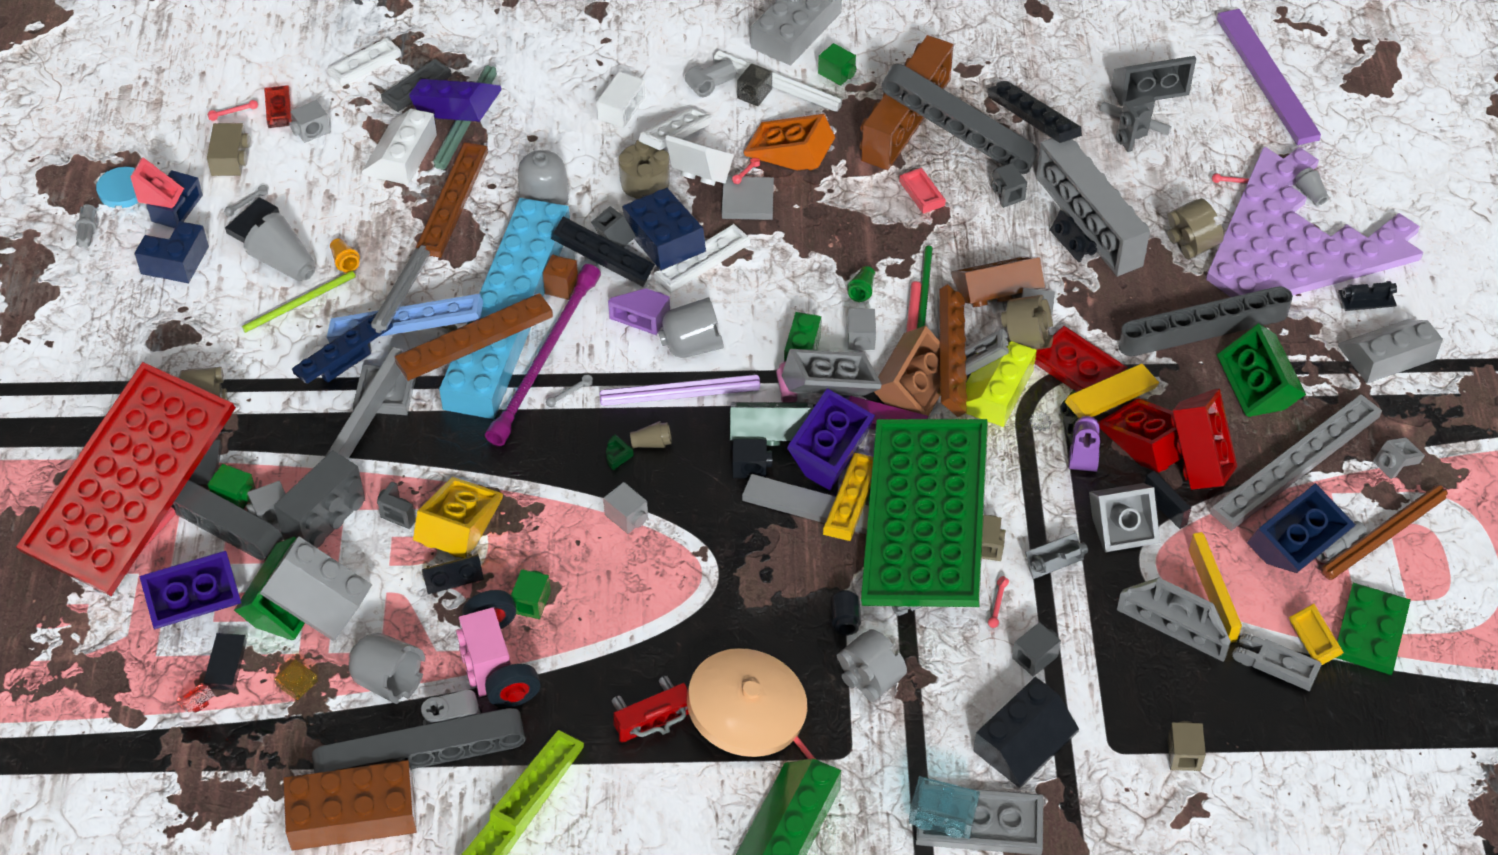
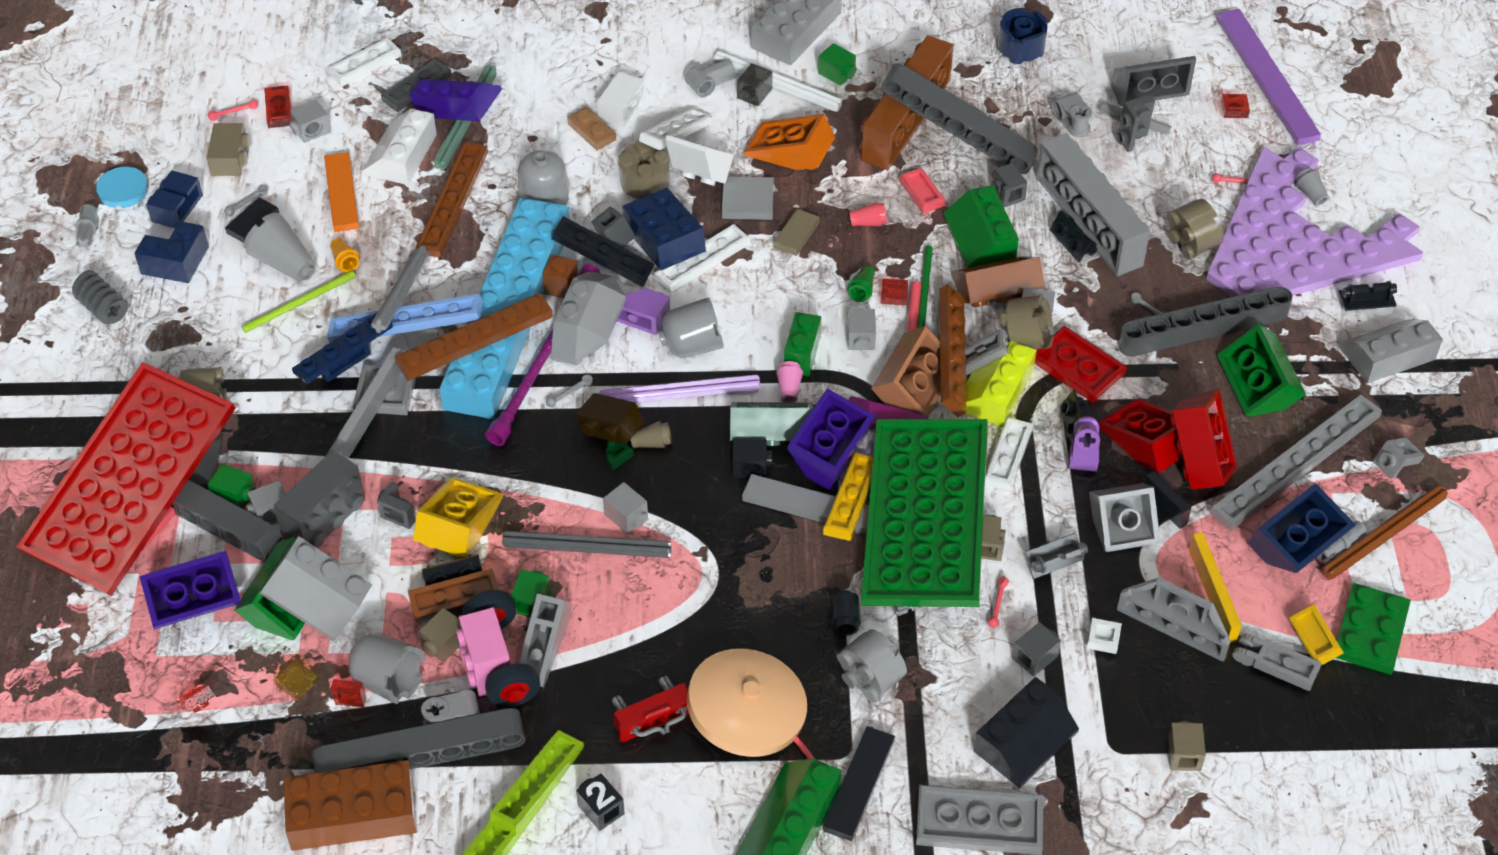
(99, 297): none -> dark grey piece
(154, 186): coral slope -> none
(225, 661): black tile -> none
(341, 192): none -> orange tile
(348, 693): none -> clear red tile
(439, 635): none -> dark tan brick
(450, 593): none -> dark orange plate
(545, 634): none -> light grey slope
(586, 317): none -> light grey wedge
(587, 544): none -> dark grey axle
(591, 128): none -> medium nougat plate
(600, 801): none -> black brick
(609, 418): none -> dark brown brick
(754, 162): coral hinge -> none
(796, 232): none -> dark tan tile
(838, 371): light grey slope -> none
(859, 783): none -> black tile
(869, 215): none -> coral cone
(894, 291): none -> clear red tile
(944, 808): clear light blue brick -> none
(981, 228): none -> green slope
(1008, 454): none -> white tile
(1022, 35): none -> dark blue brick
(1034, 112): black plate -> none
(1073, 114): none -> light grey piece
(1104, 635): none -> white plate
(1112, 391): yellow tile -> none
(1136, 298): none -> light grey hinge
(1235, 106): none -> clear red plate

